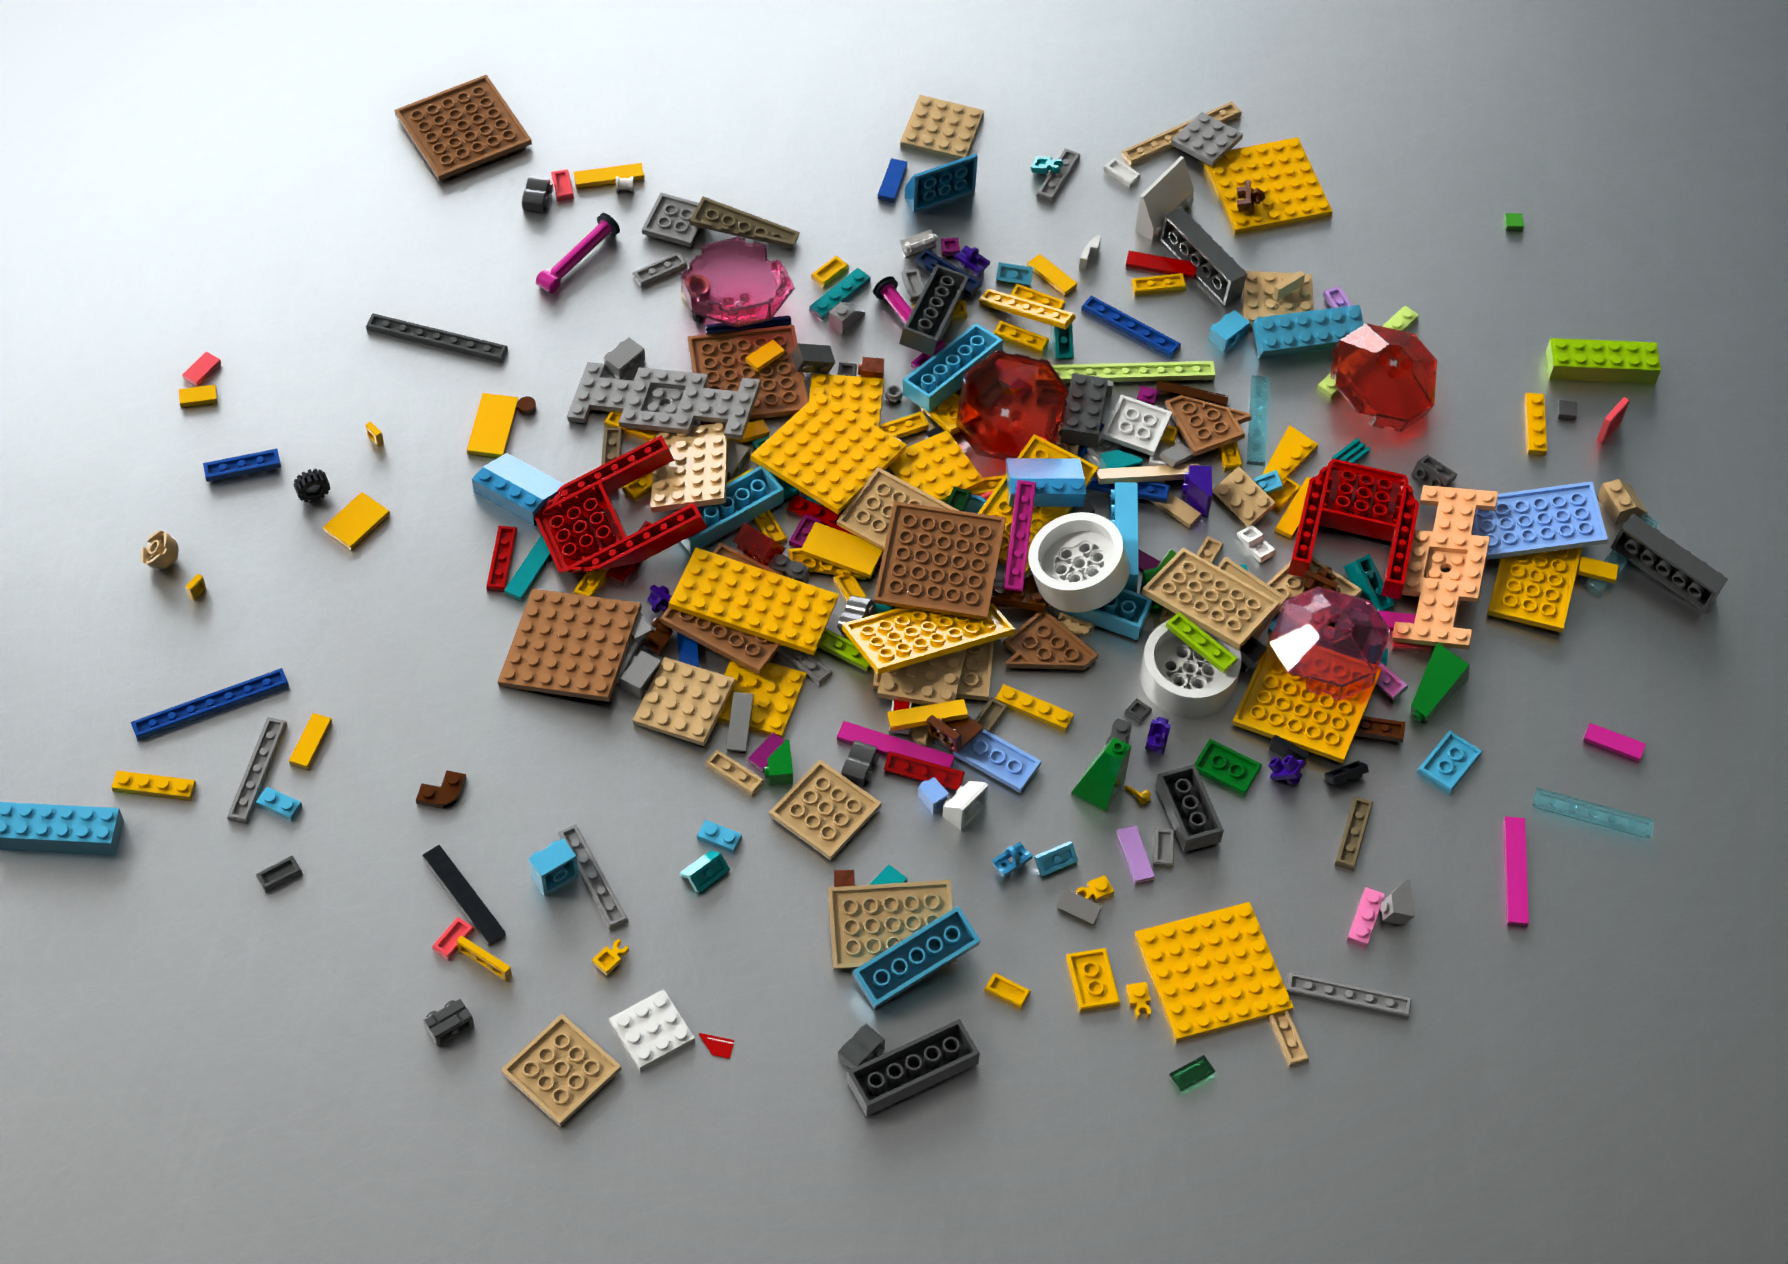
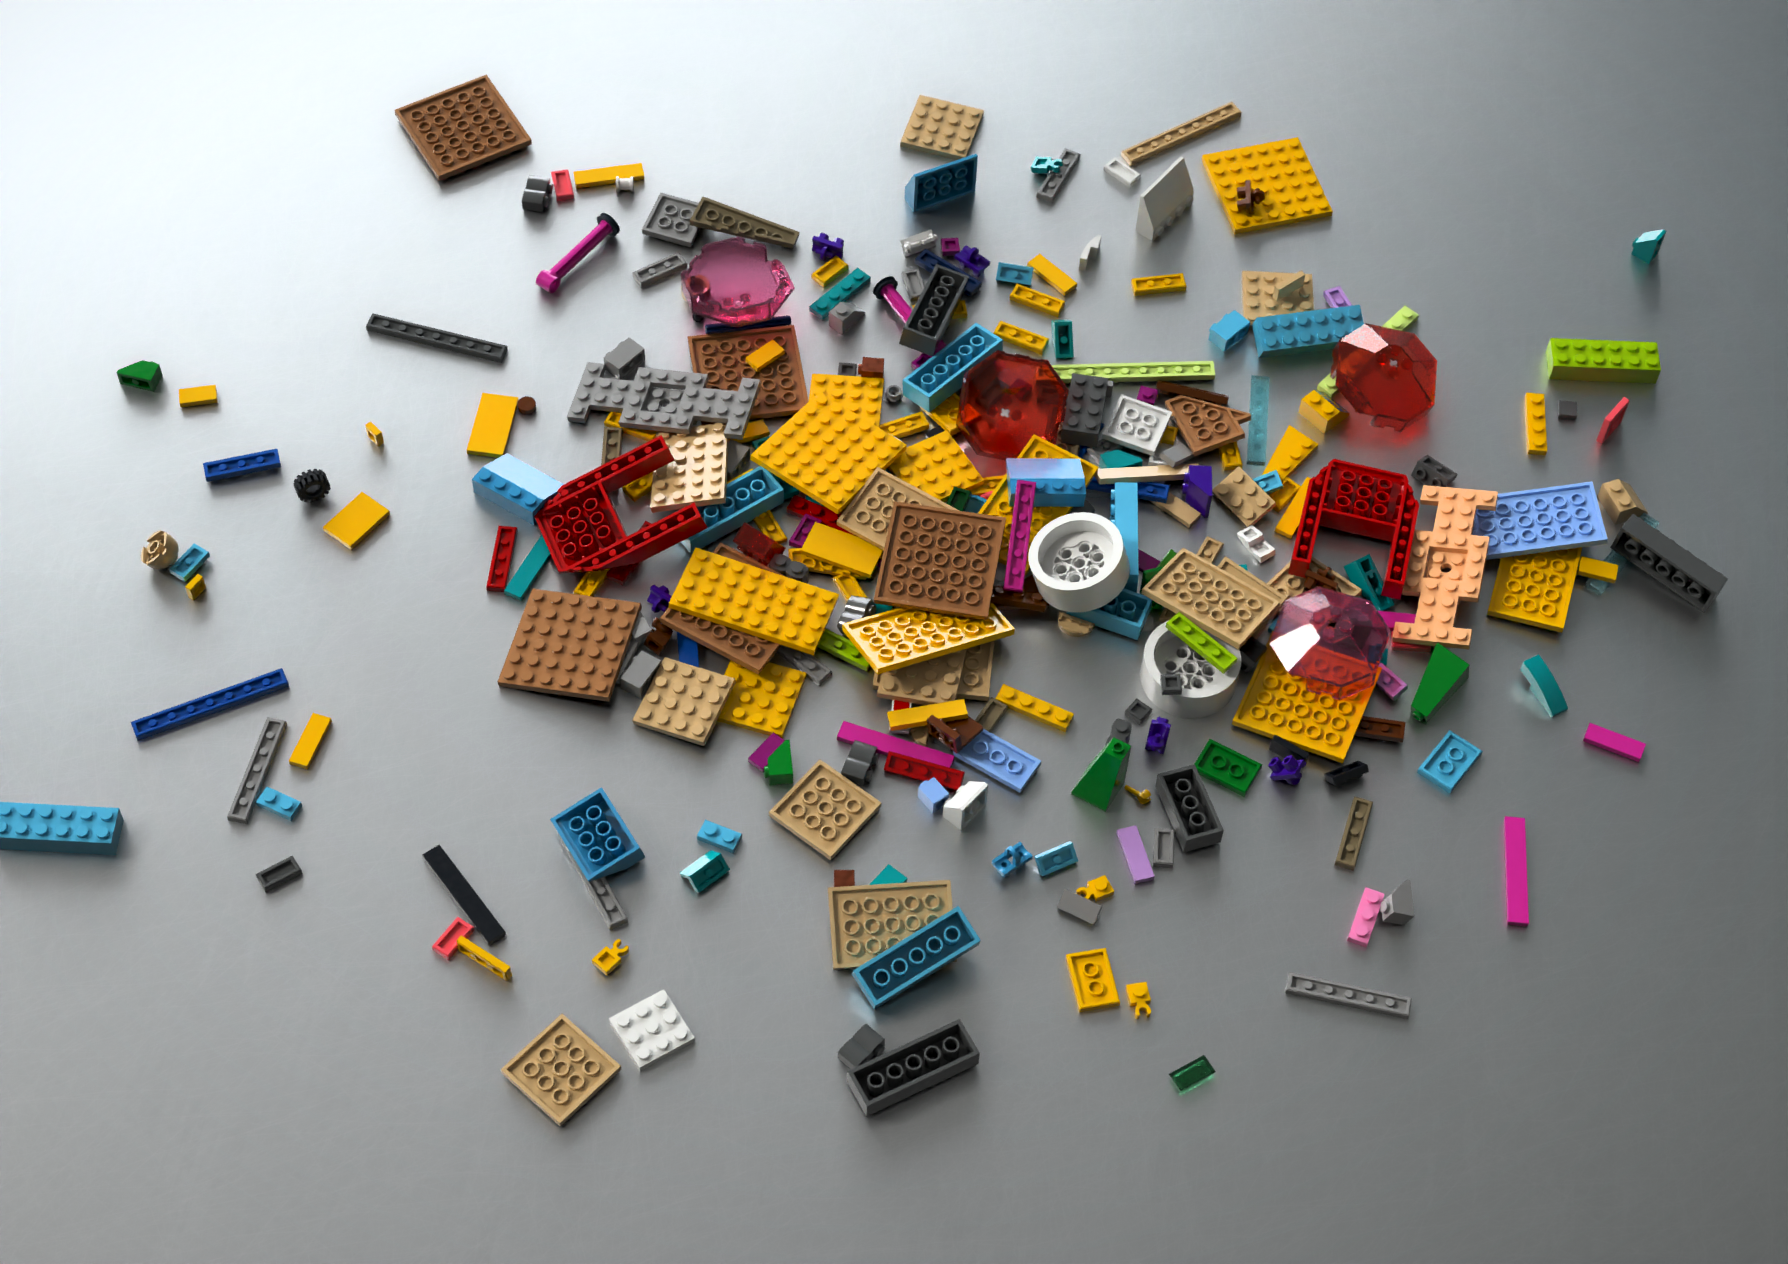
(141, 375): none -> green slope
(153, 785): yellow plate -> none
(189, 562): none -> medium azure plate
(201, 369): coral tile -> none
(448, 792): reddish brown plate -> none
(448, 1021): dark grey brick -> none
(553, 866): medium azure brick -> none
(597, 836): none -> dark azure slope
(718, 1045): red sticker -> none
(734, 773): tan tile -> none
(740, 722): light grey tile -> none
(813, 358): dark grey brick -> none
(827, 248): none -> dark purple hips
(892, 180): blue tile -> none
(1007, 991): yellow tile -> none
(1027, 309): yellow tile -> none
(1047, 645): medium nougat wing -> none
(1131, 326): blue tile -> none
(1160, 264): red tile -> none
(1171, 684): none -> dark grey tile
(1206, 139): light grey plate -> none
(1212, 263): dark grey brick -> none
(1213, 971): yellow plate -> none
(1288, 1038): tan tile -> none
(1322, 410): none -> yellow slope
(1360, 446): teal tile -> none
(1513, 221): bright green tile -> none
(1544, 685): none -> teal slope
(1593, 813): clear light blue tile -> none
(1648, 245): none -> teal slope

